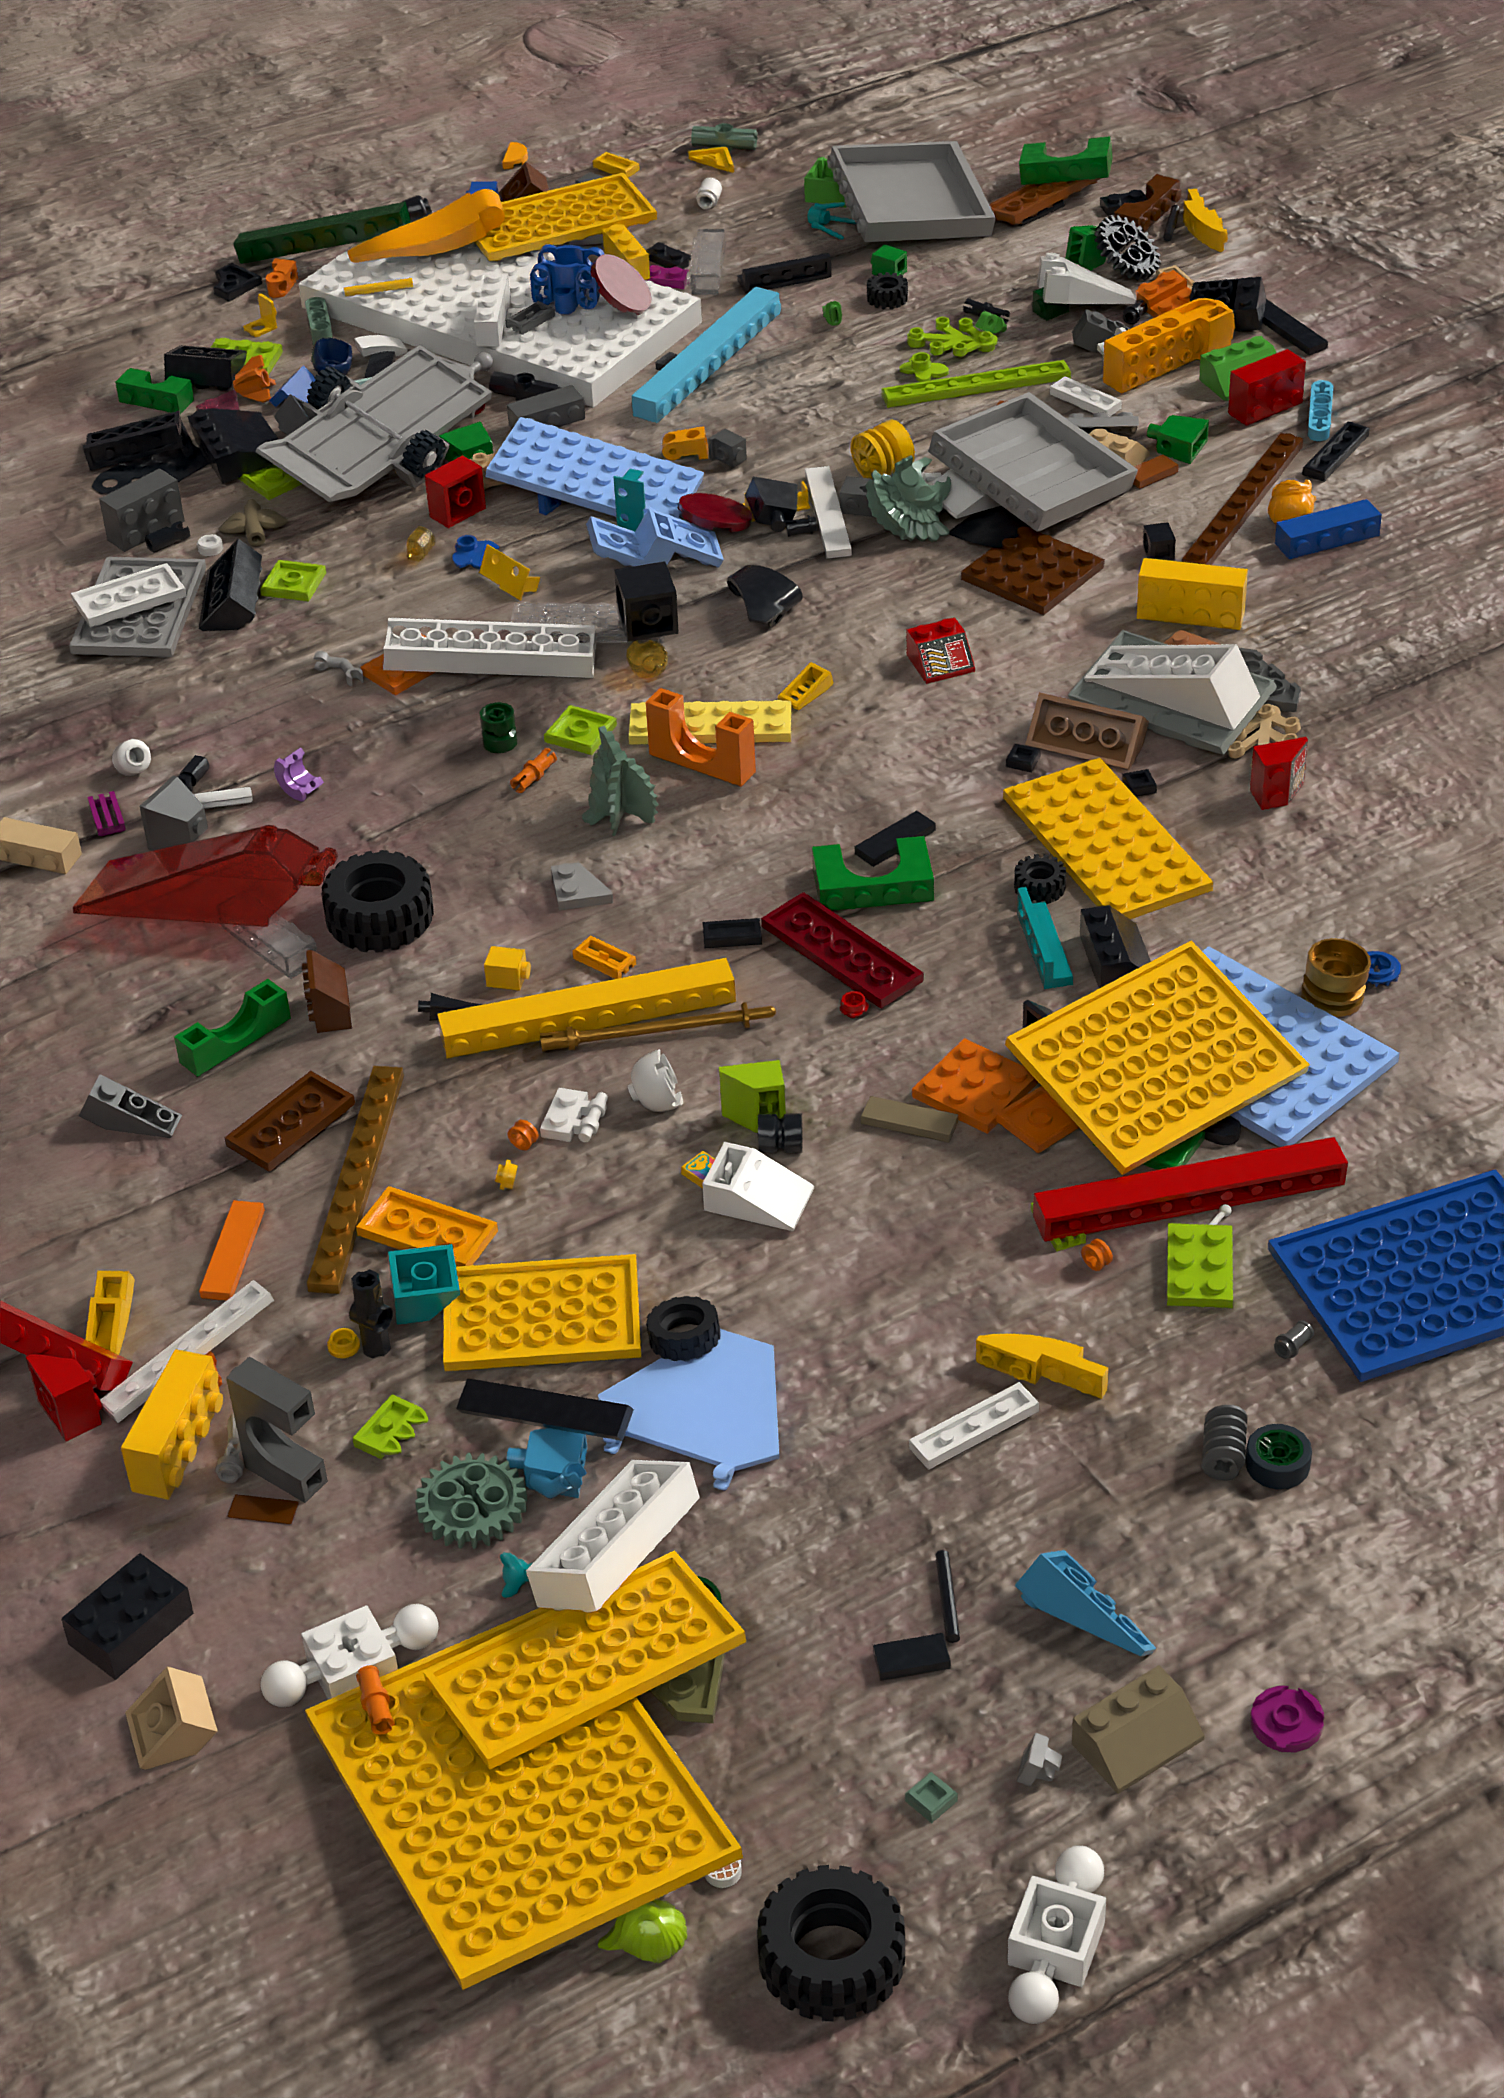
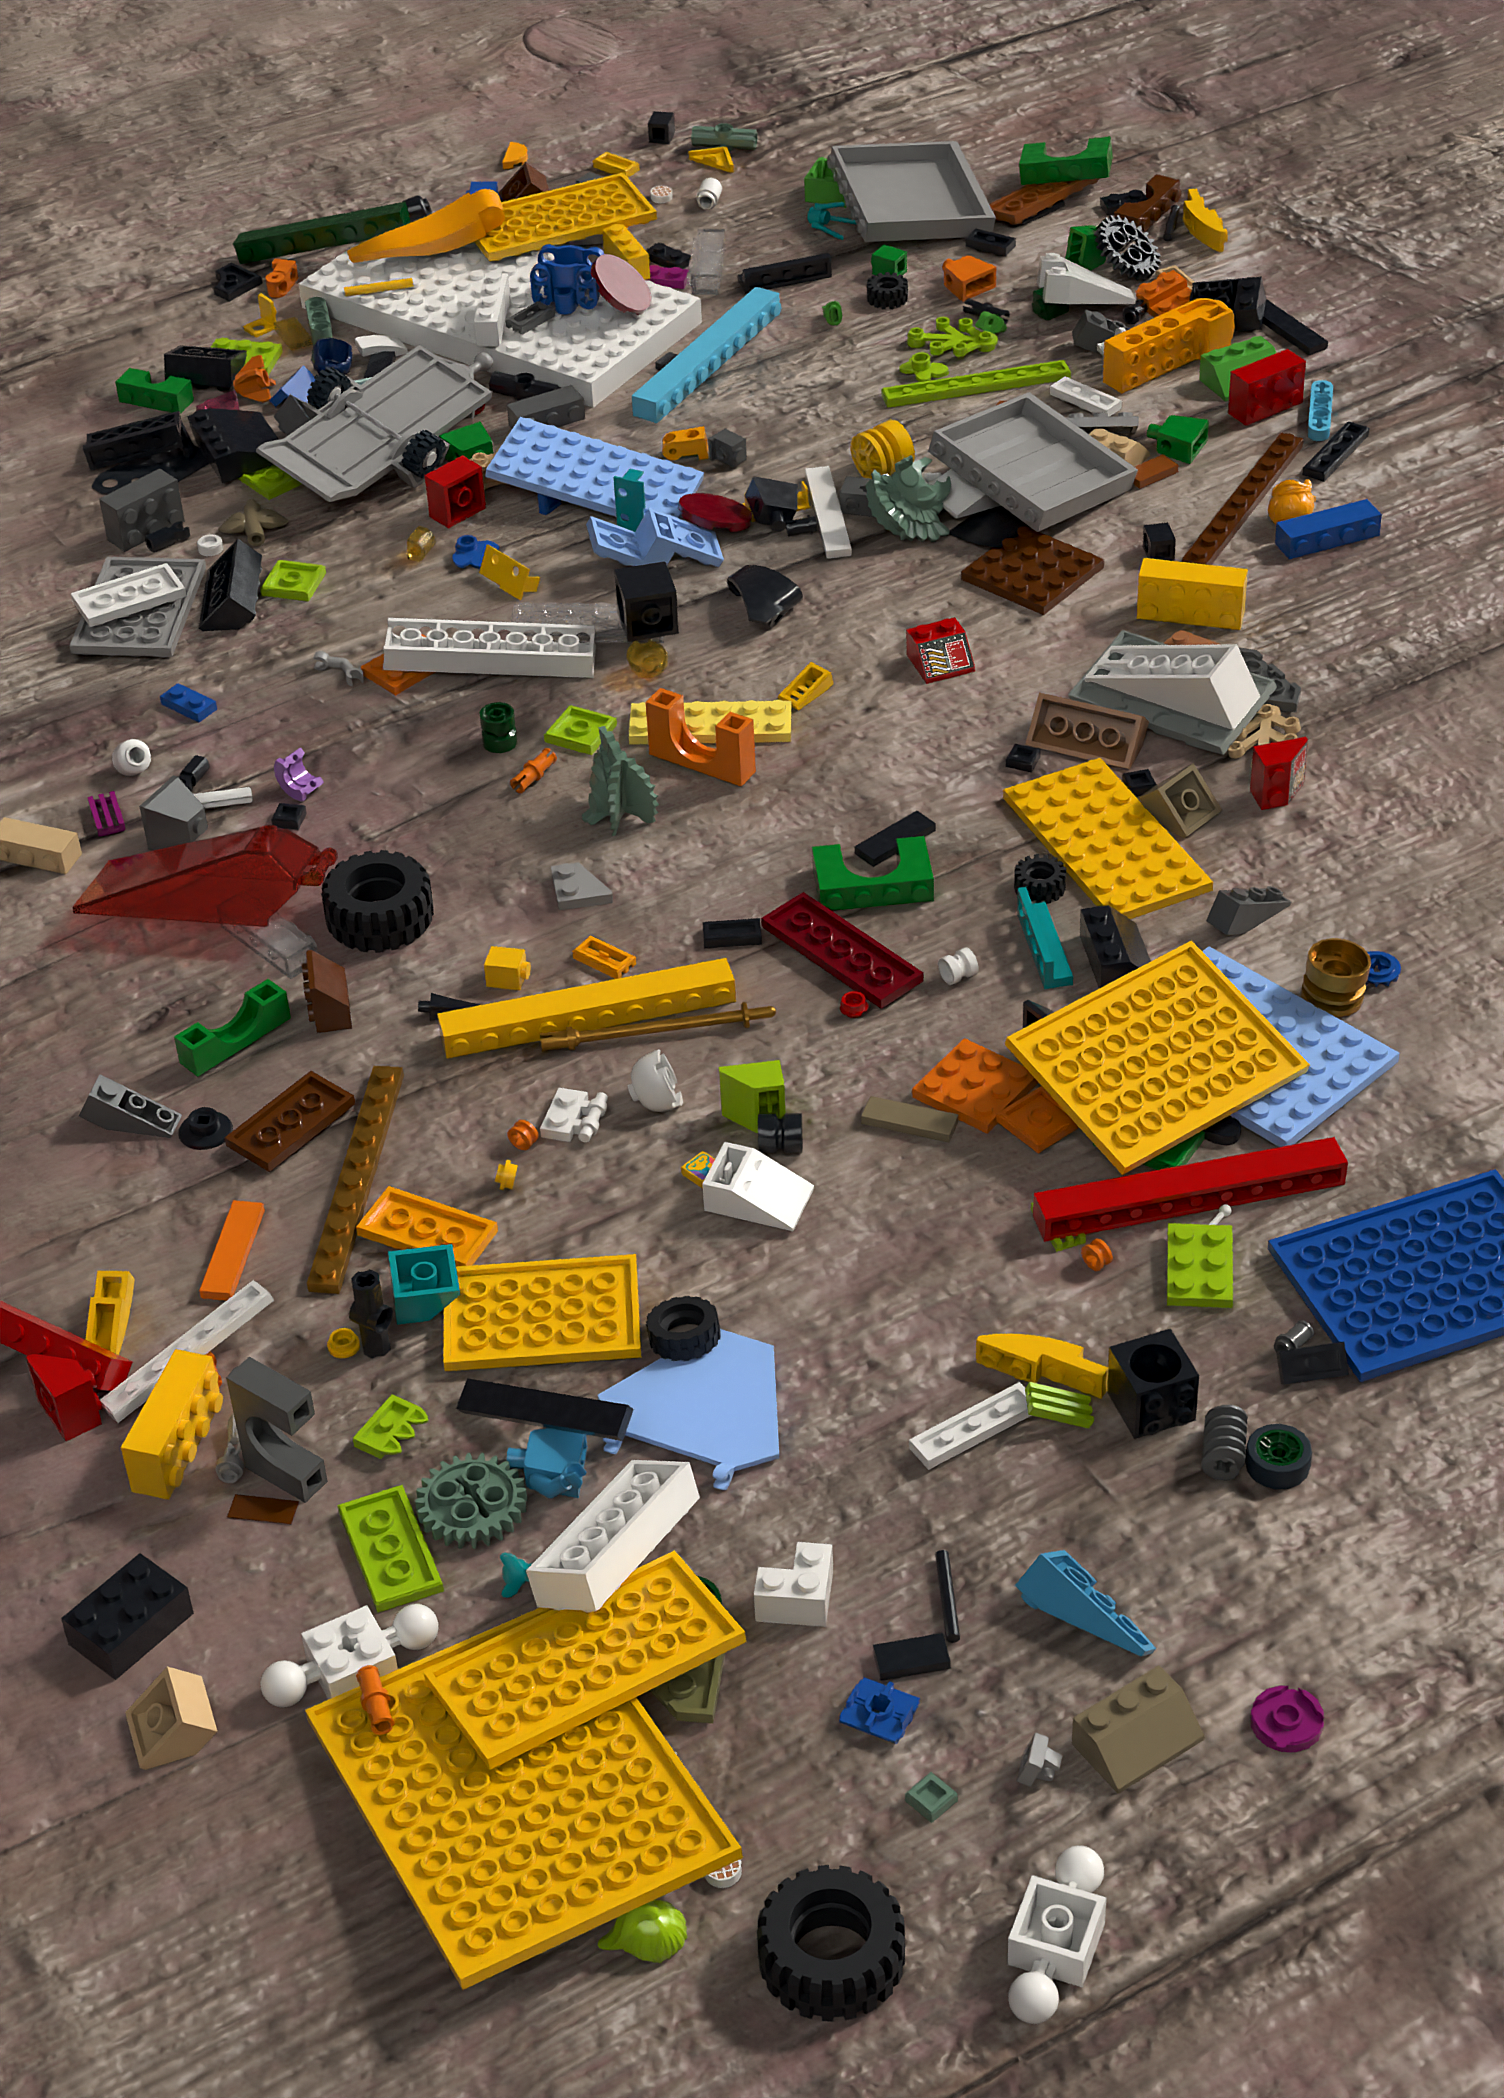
(188, 702): none -> blue plate
(205, 1129): none -> black piece
(289, 816): none -> black tile
(293, 333): none -> clear yellow plate
(390, 1548): none -> lime tile
(661, 127): none -> black brick
(661, 194): none -> white tile
(798, 1593): none -> white brick
(894, 1706): none -> blue piece
(957, 966): none -> white wheel
(968, 277): none -> orange torso
(990, 242): none -> black plate
(1059, 1405): none -> lime tile
(1152, 1383): none -> black brick
(1181, 802): none -> dark tan slope
(1244, 909): none -> dark grey slope
(1312, 1363): none -> black plate

